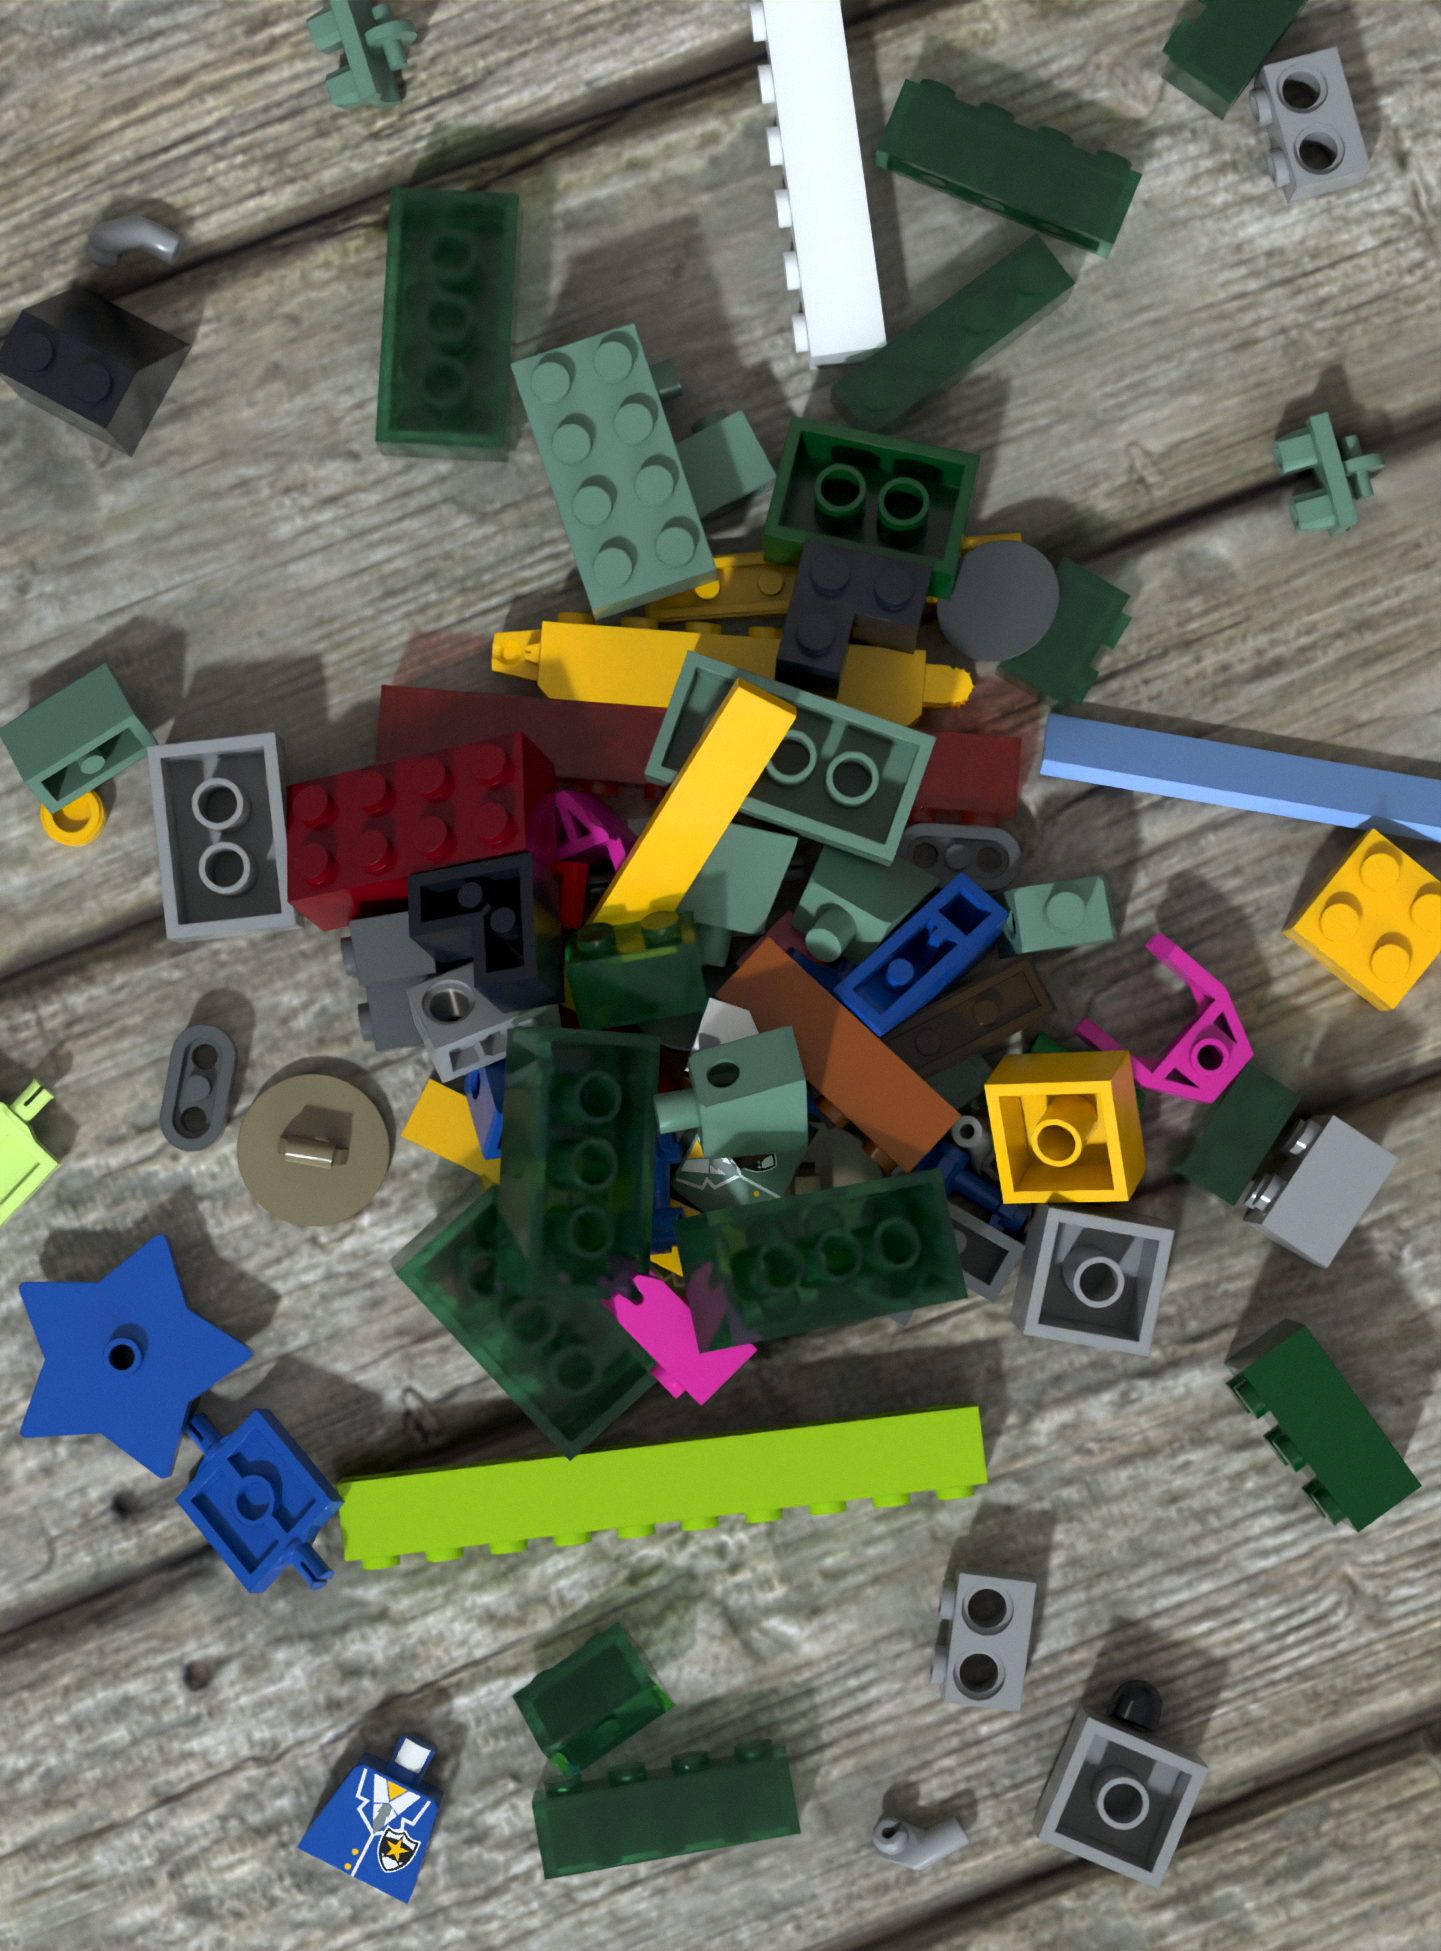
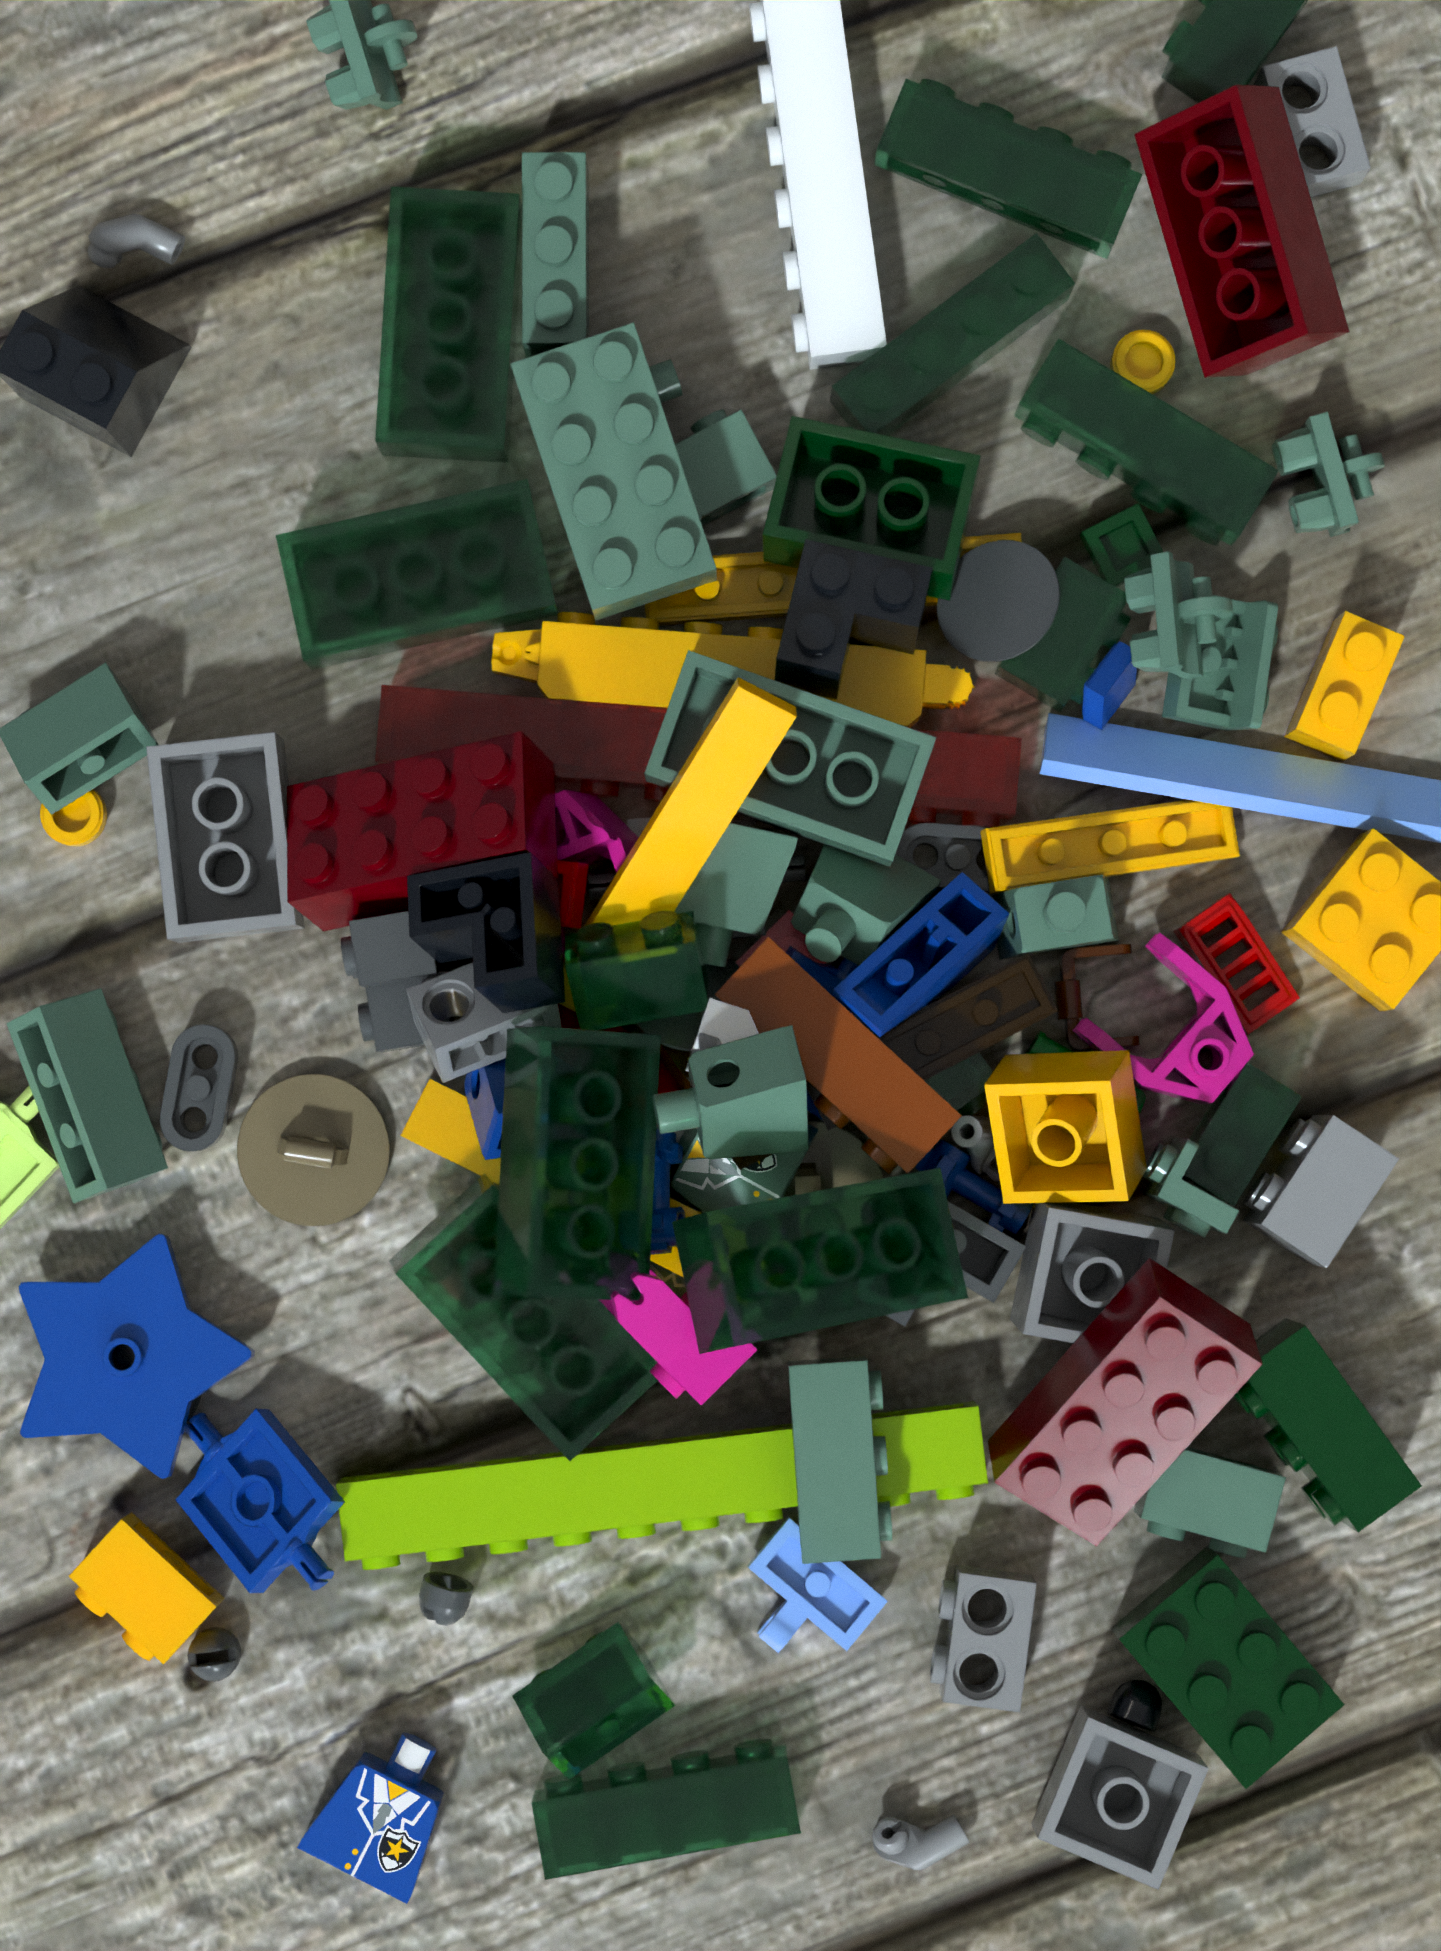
(87, 1095): none -> sand green brick
(144, 1589): none -> yellow brick
(214, 1640): none -> dark grey hinge
(417, 574): none -> clear green brick
(444, 1597): none -> dark grey hinge
(554, 250): none -> sand green brick
(822, 1592): none -> light blue plate
(838, 1459): none -> sand green brick
(1069, 992): none -> reddish brown piece
(1108, 685): none -> blue tile
(1108, 843): none -> yellow tile
(1121, 545): none -> dark green plate
(1123, 1402): none -> brick
(1144, 359): none -> yellow tile
(1145, 444): none -> clear green brick
(1183, 616): none -> sand green hips
(1187, 1205): none -> sand green bracket
(1215, 1499): none -> sand green brick
(1227, 1667): none -> dark green brick
(1228, 909): none -> red slope
(1235, 673): none -> sand green bracket
(1241, 231): none -> dark red brick
(1344, 686): none -> yellow brick

